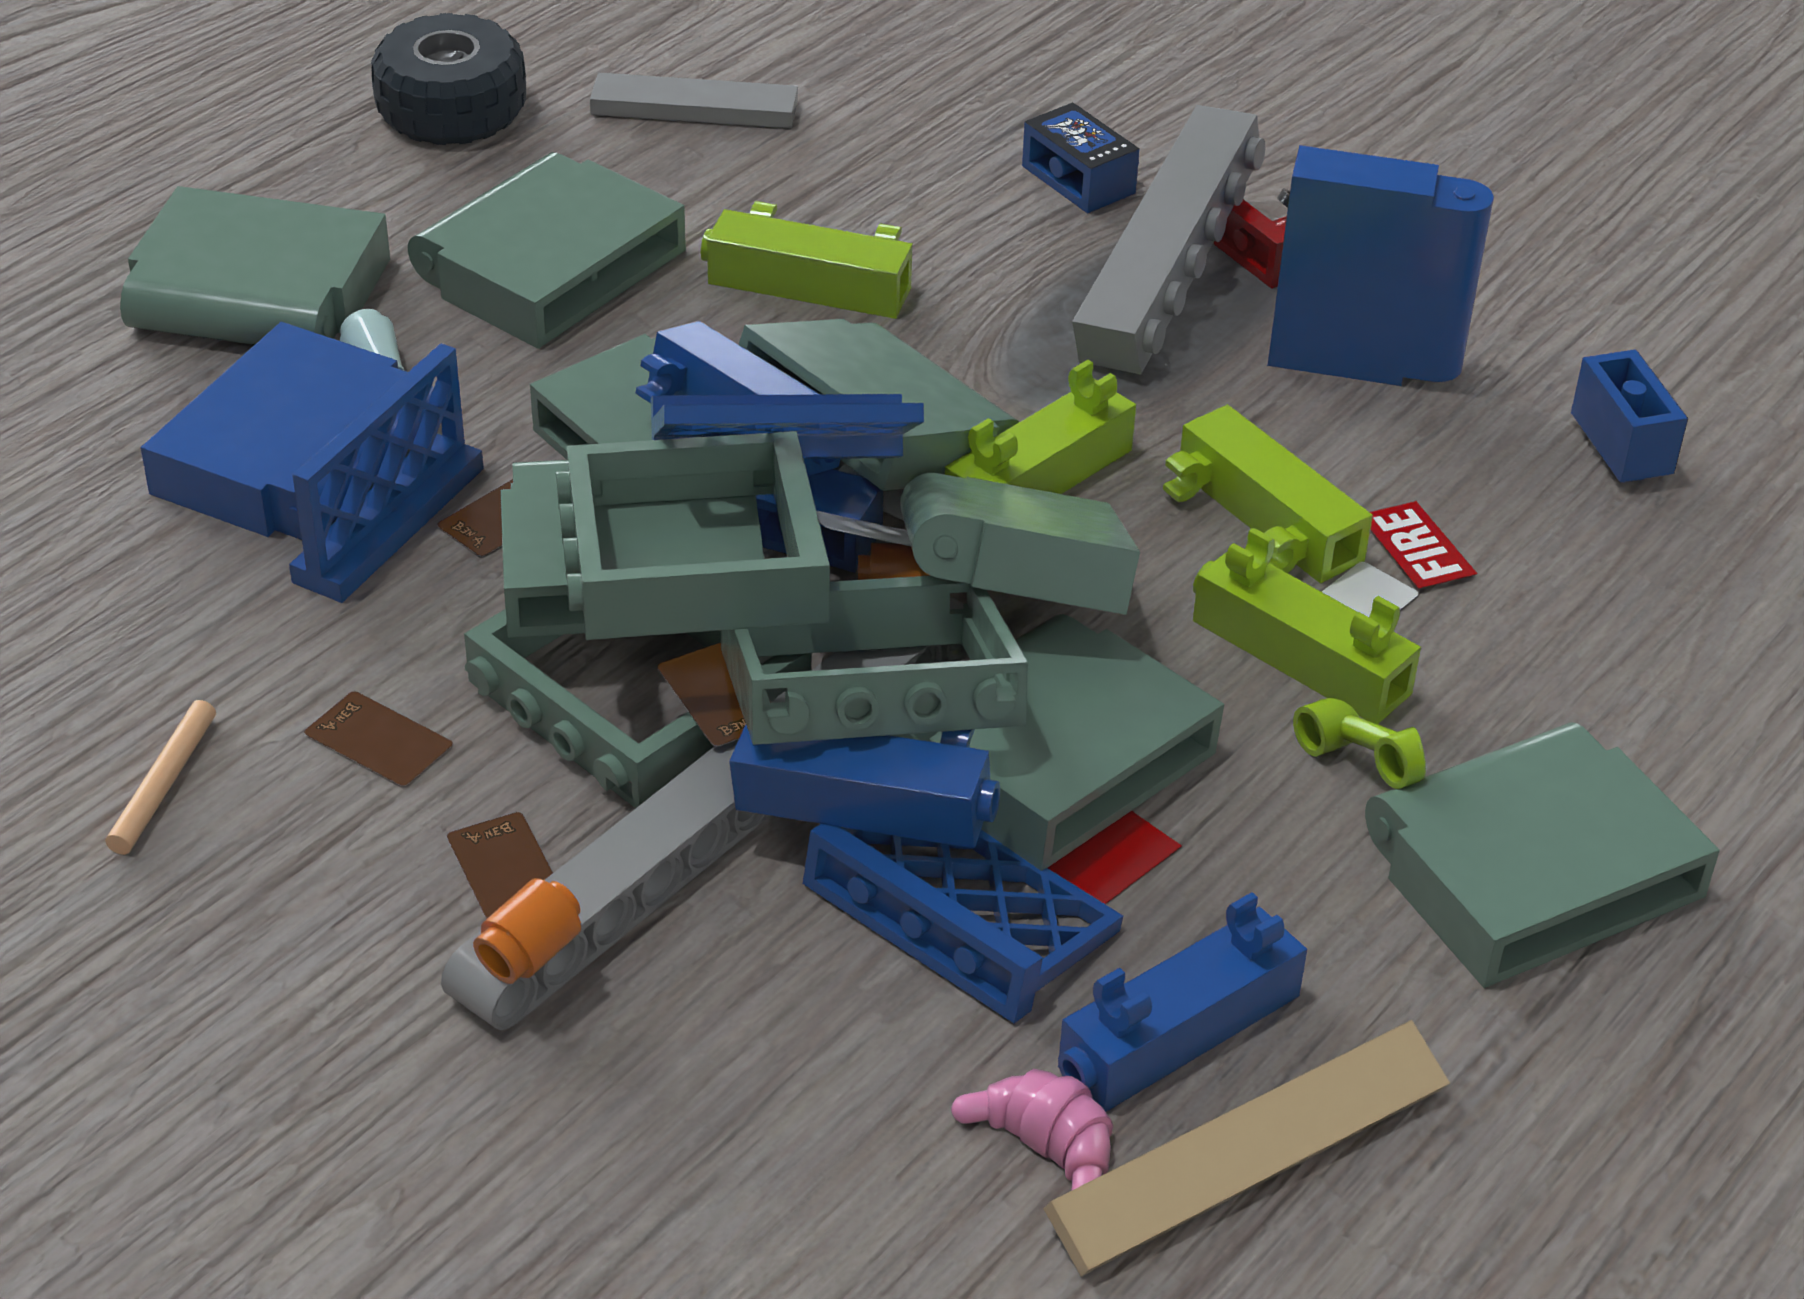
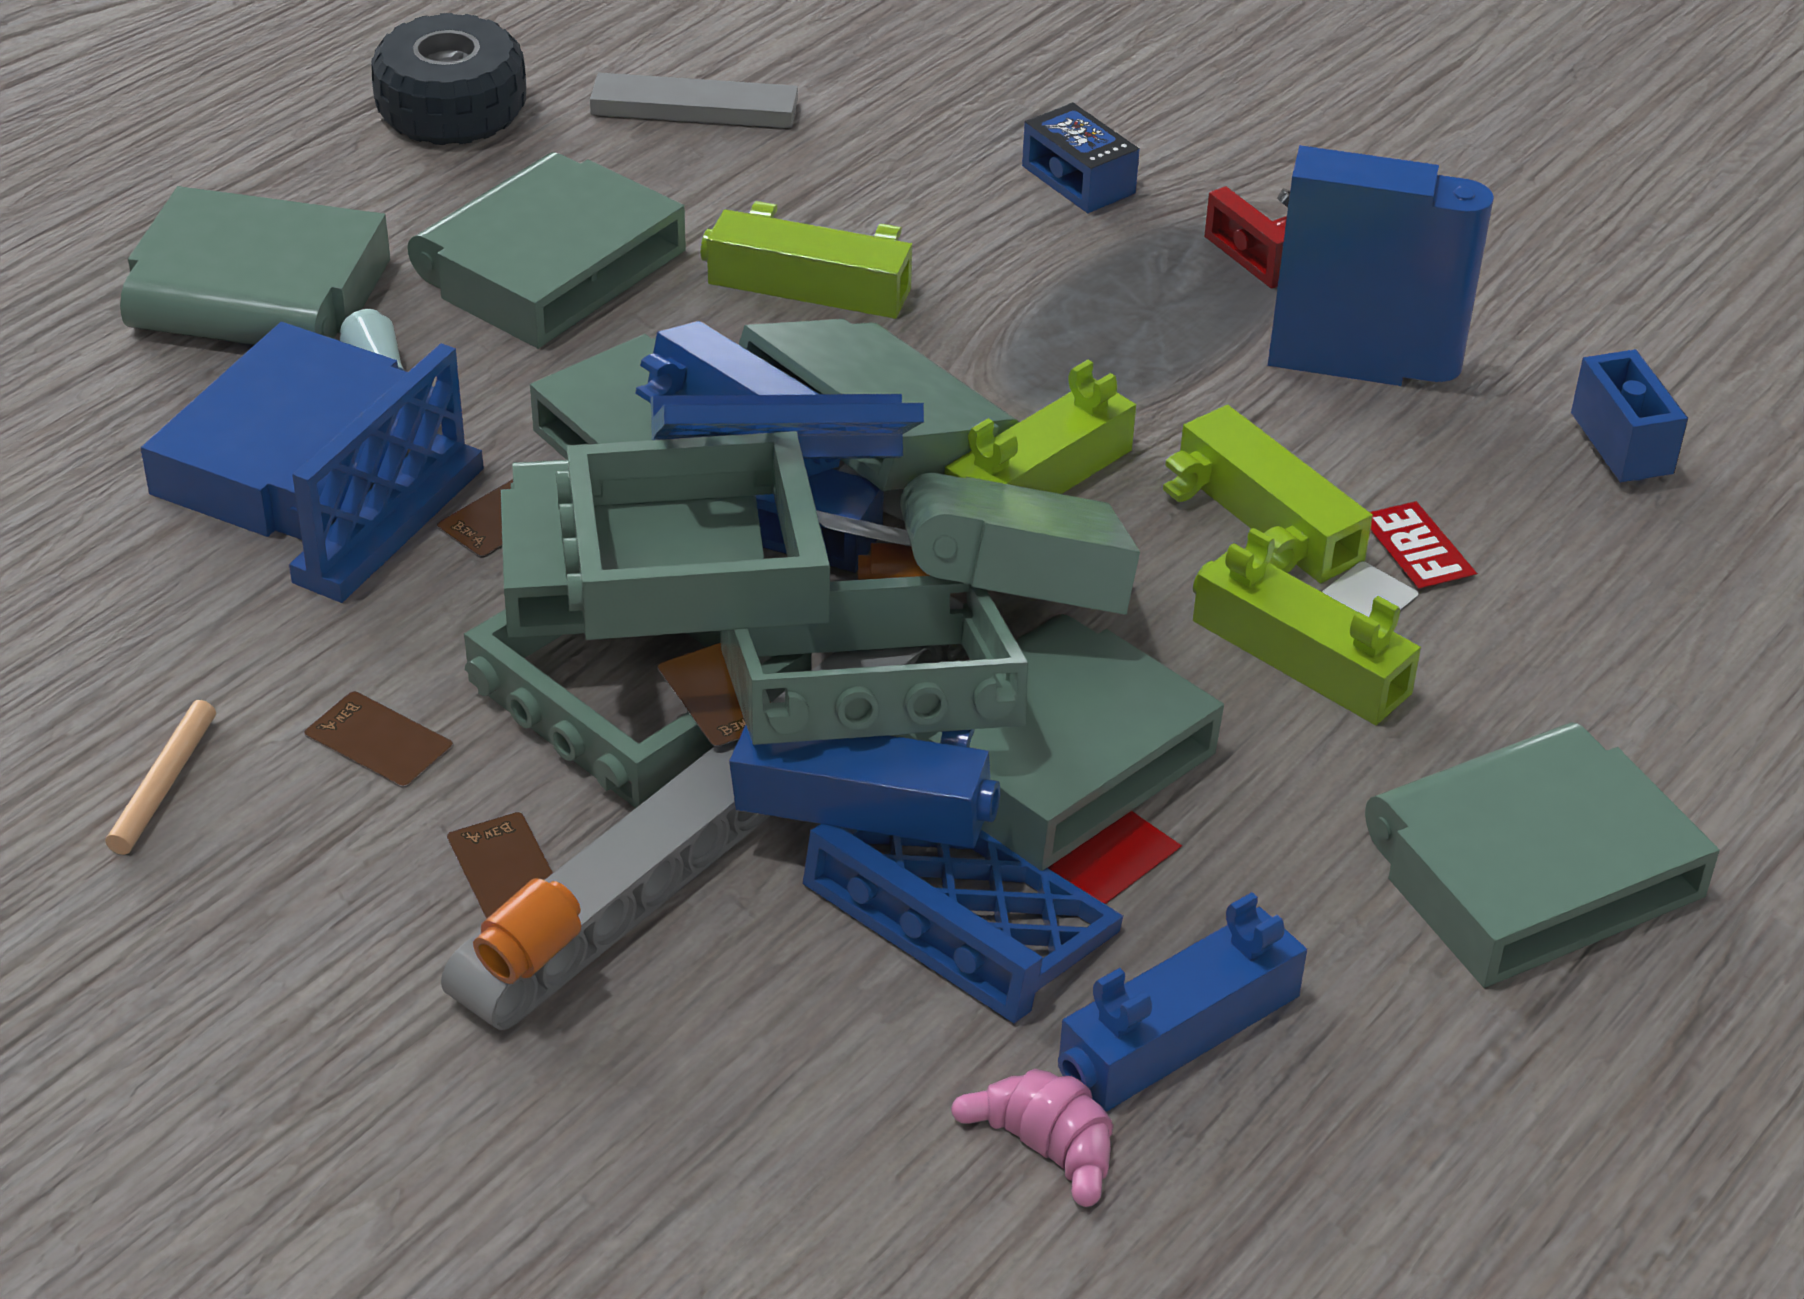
(1168, 239): light grey brick -> none
(1244, 1147): tan tile -> none
(1396, 754): lime bar -> none

